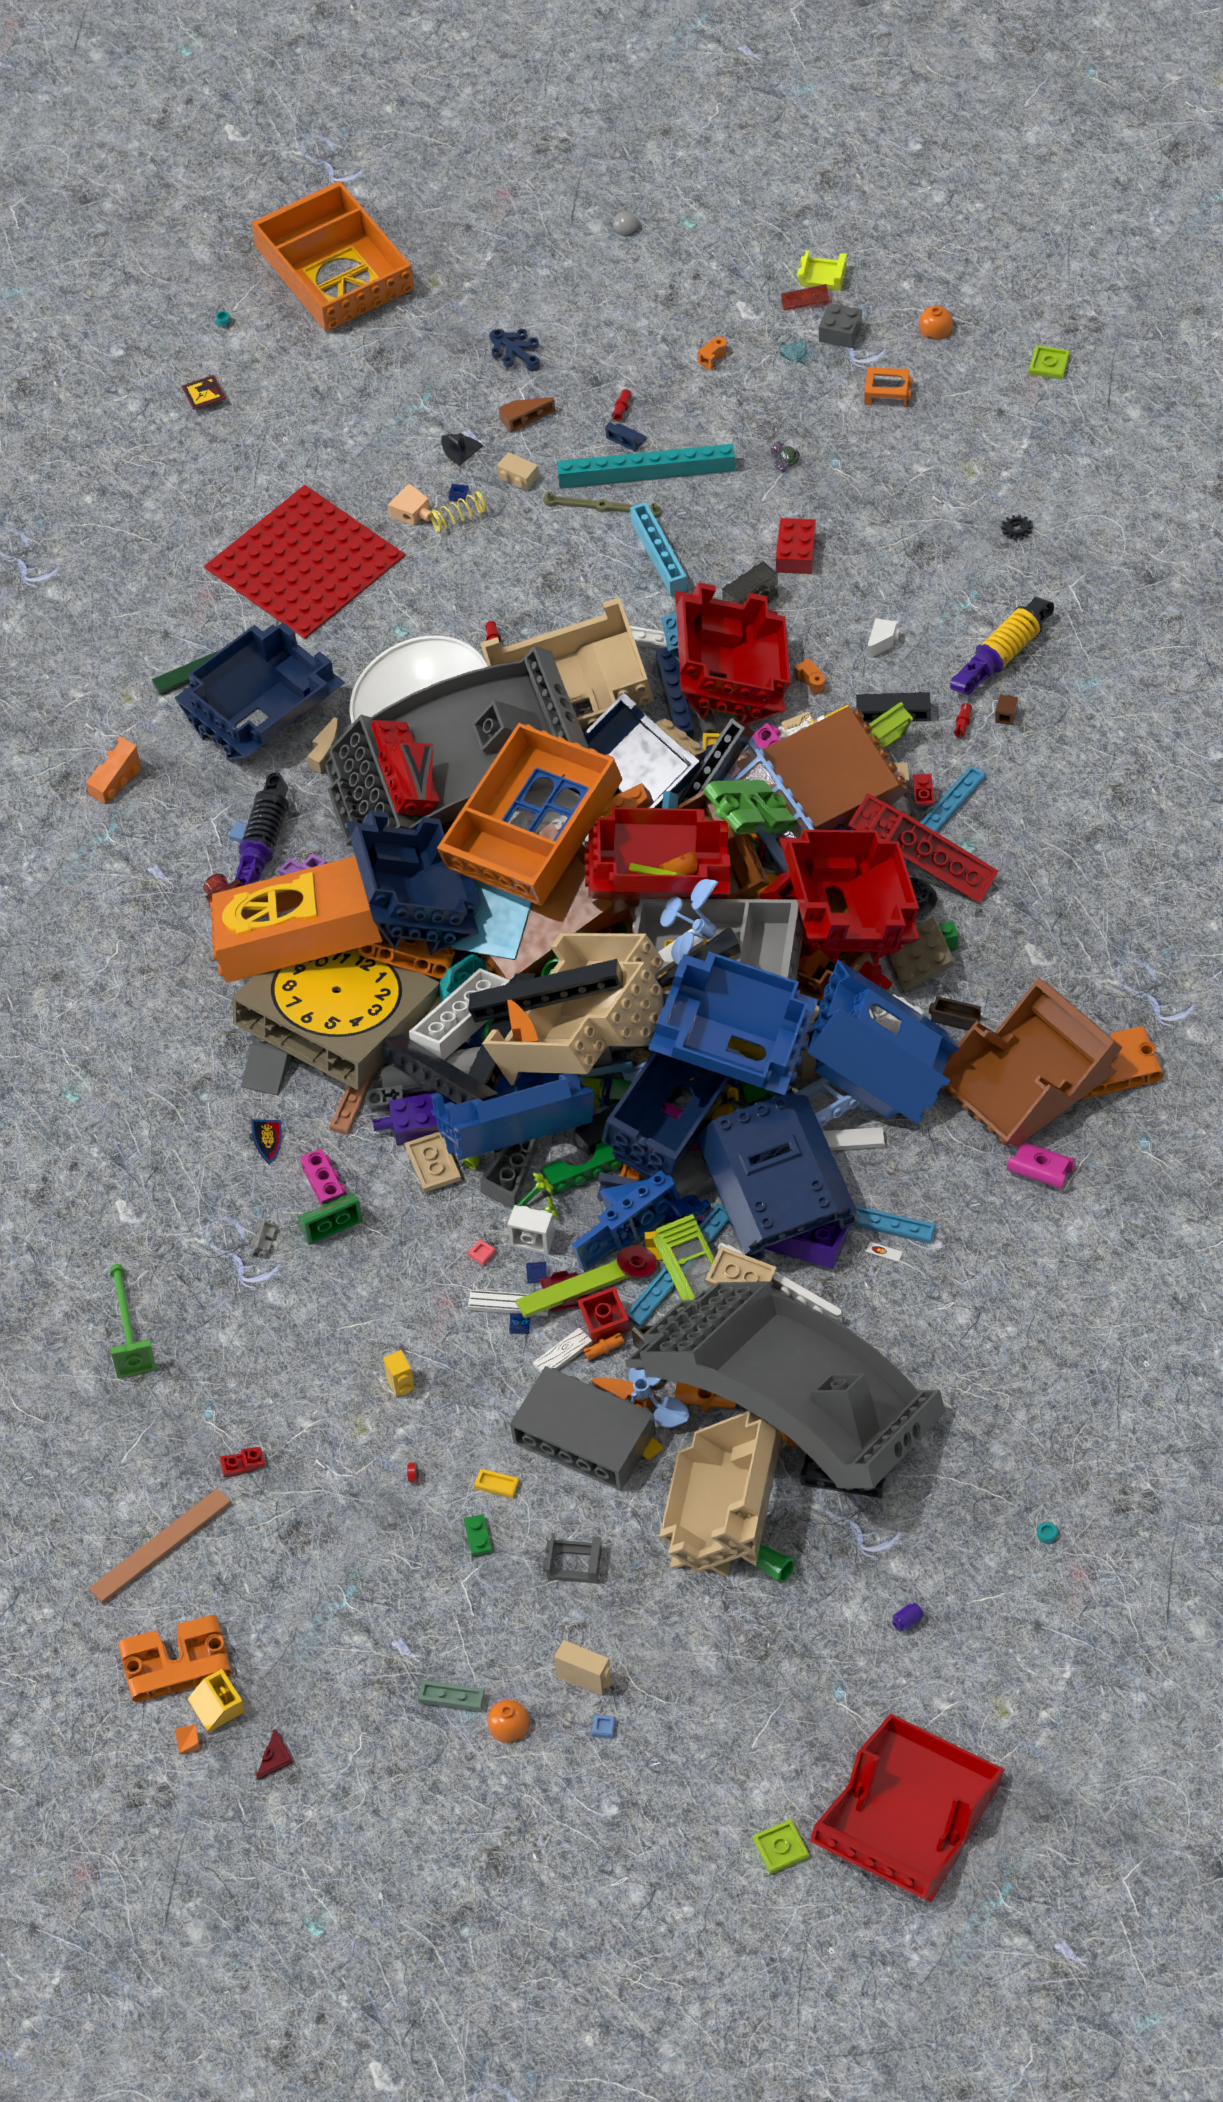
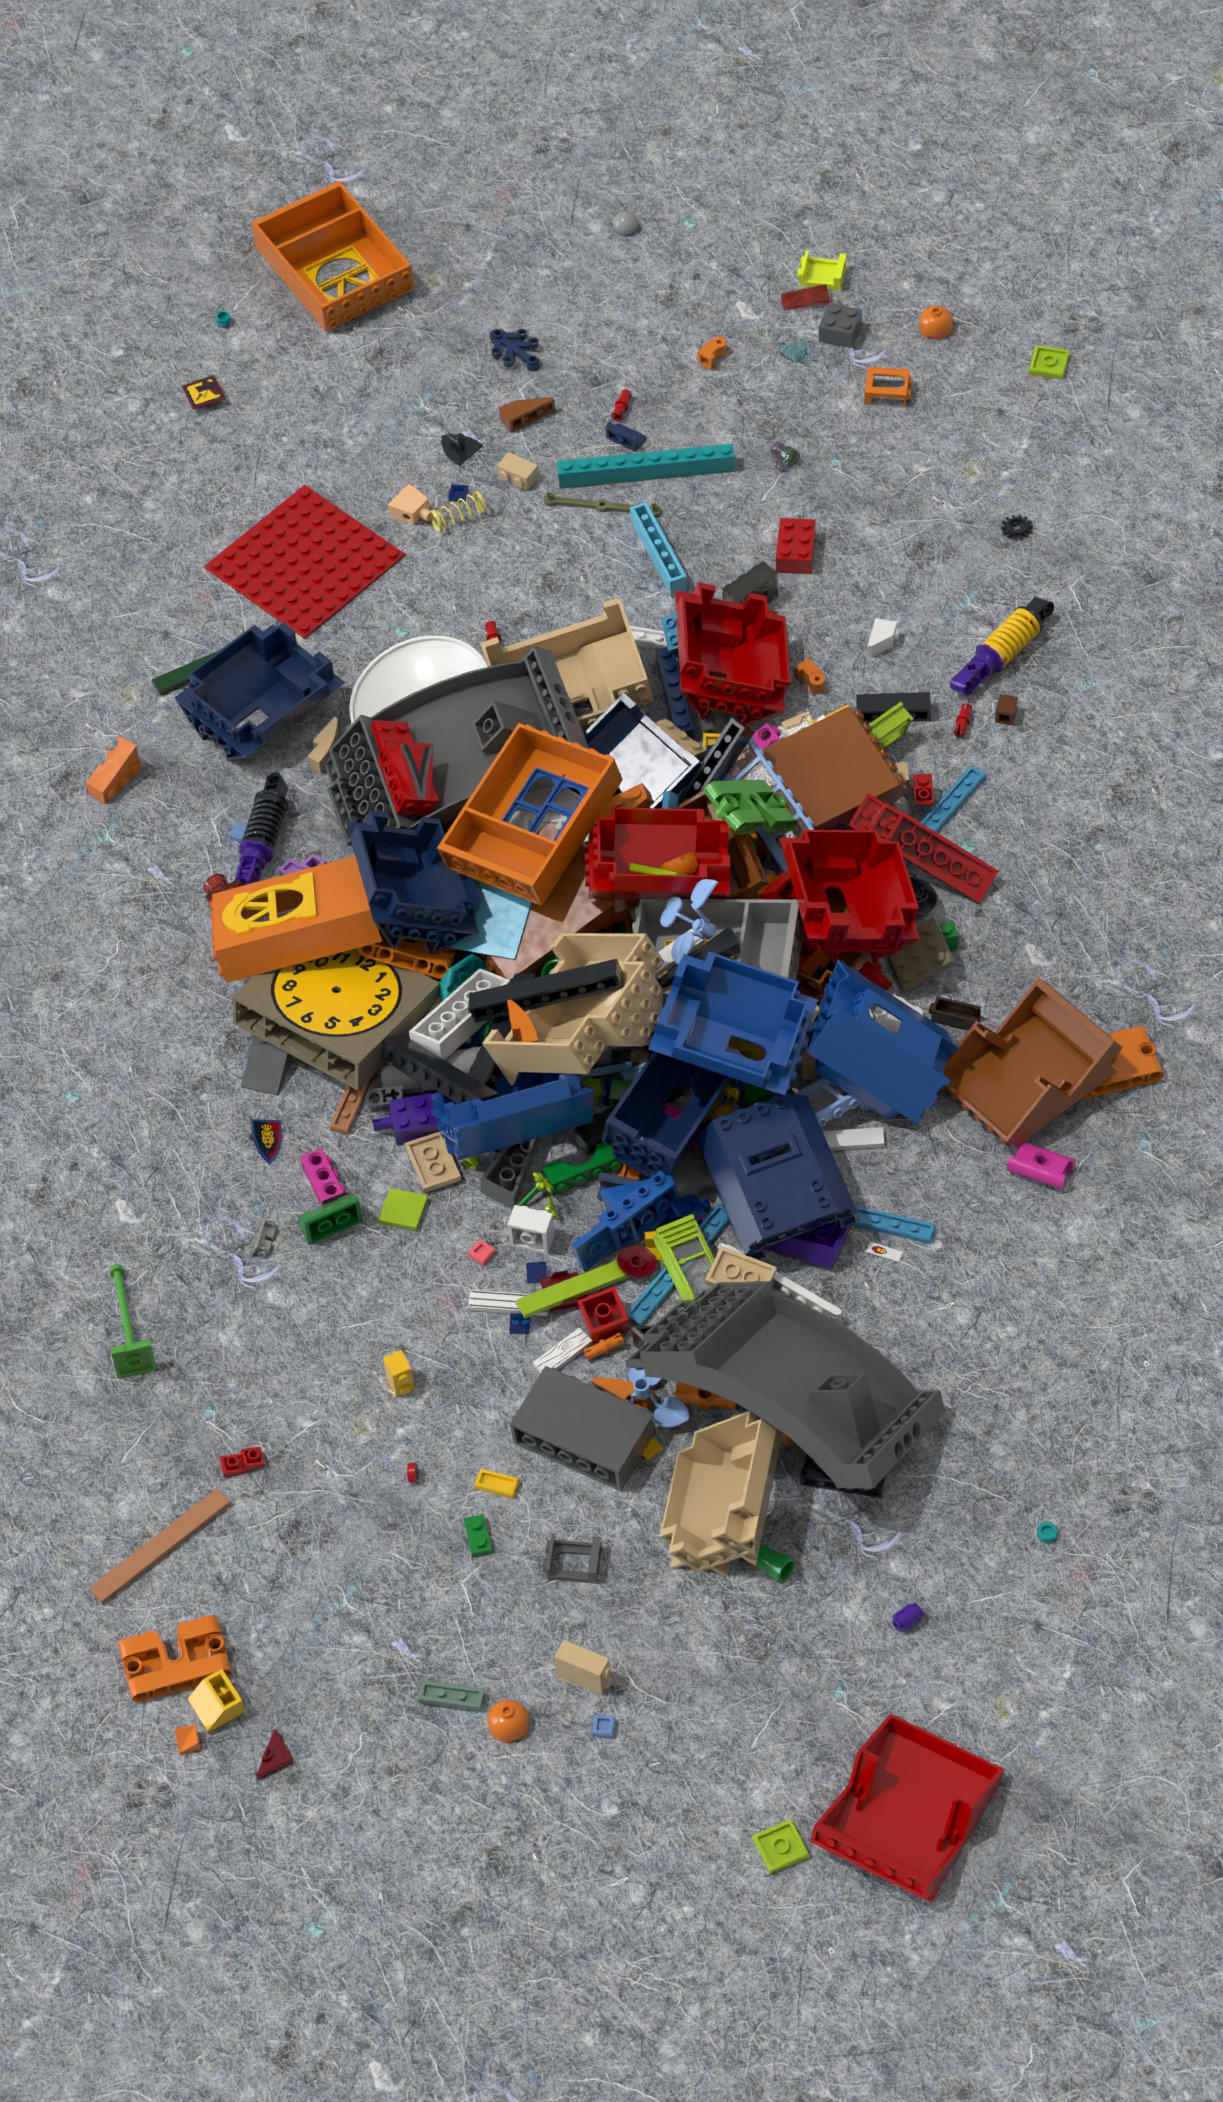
(403, 1209): none -> lime tile

